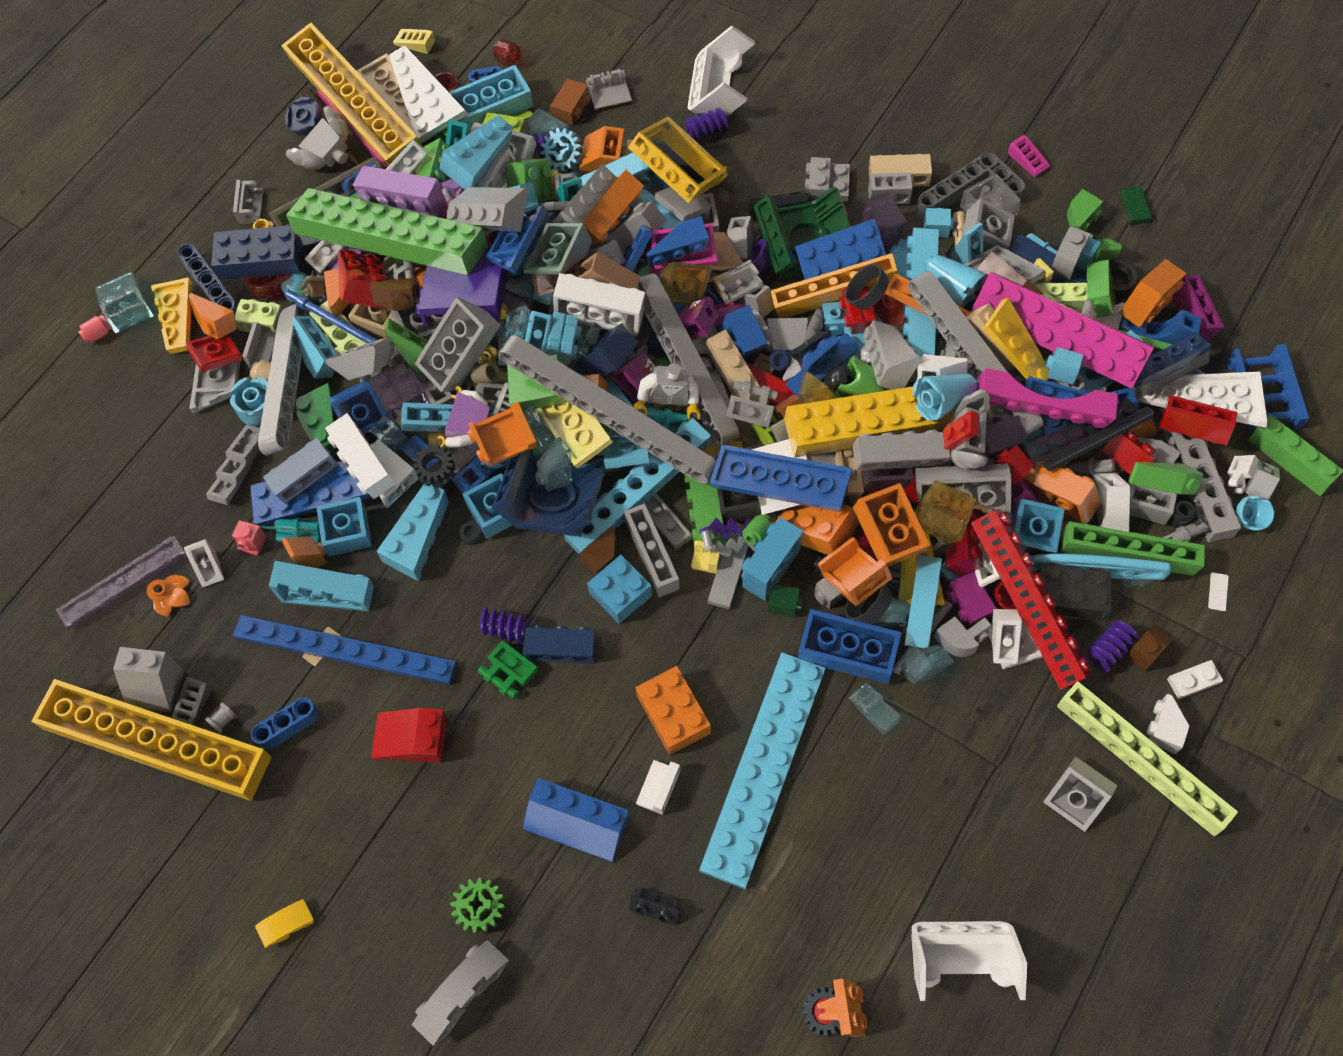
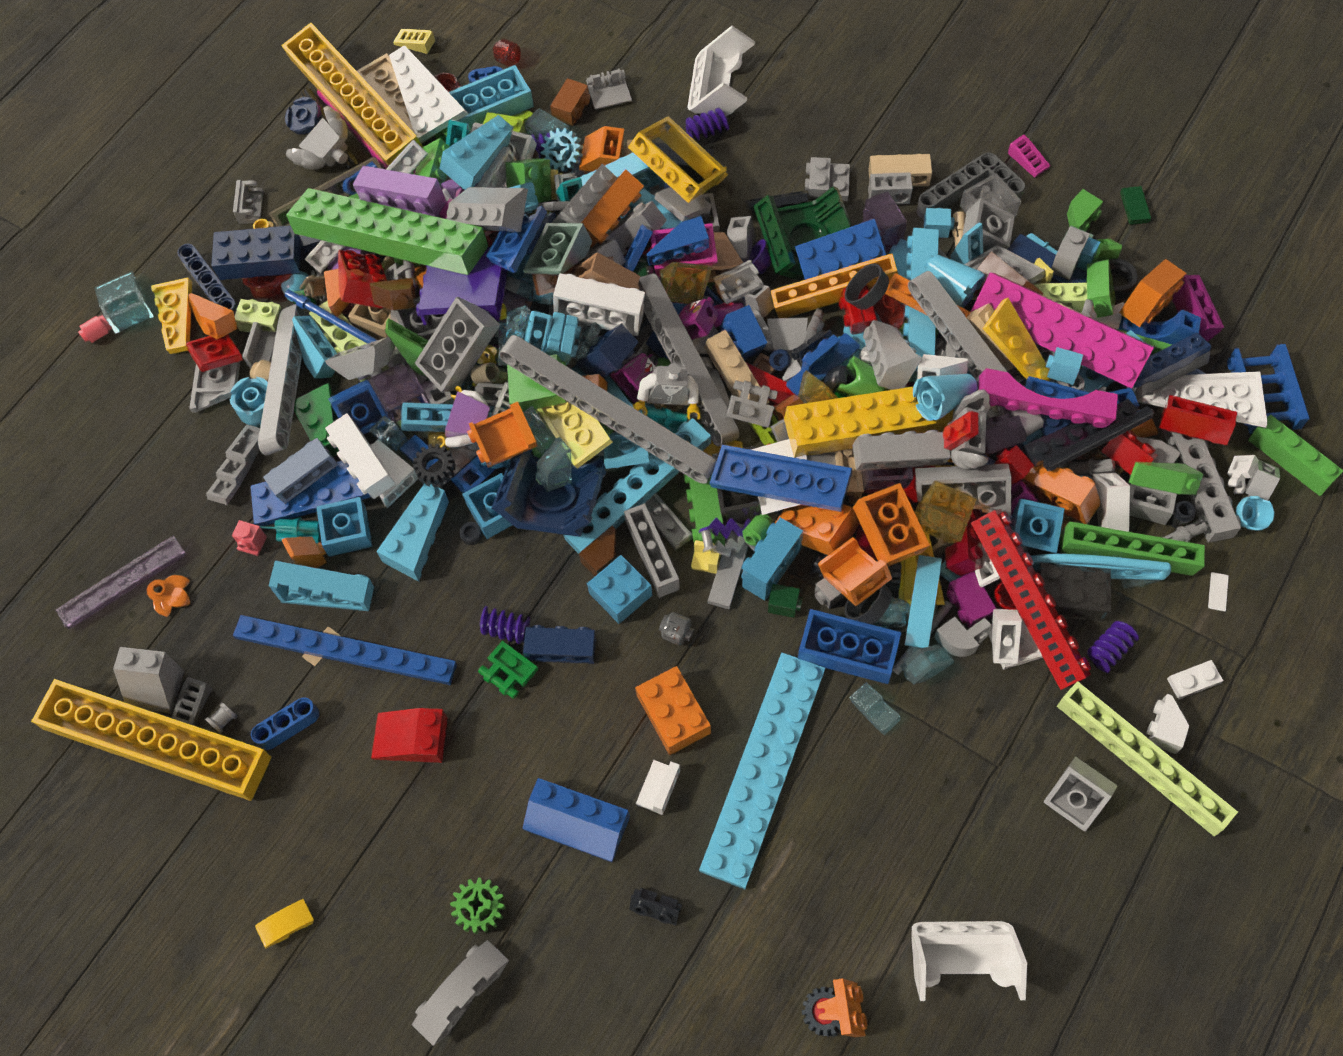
(204, 562): white slope -> none
(676, 628): none -> dark grey head
(833, 318): medium azure brick -> none
(1149, 647): reddish brown slope -> none

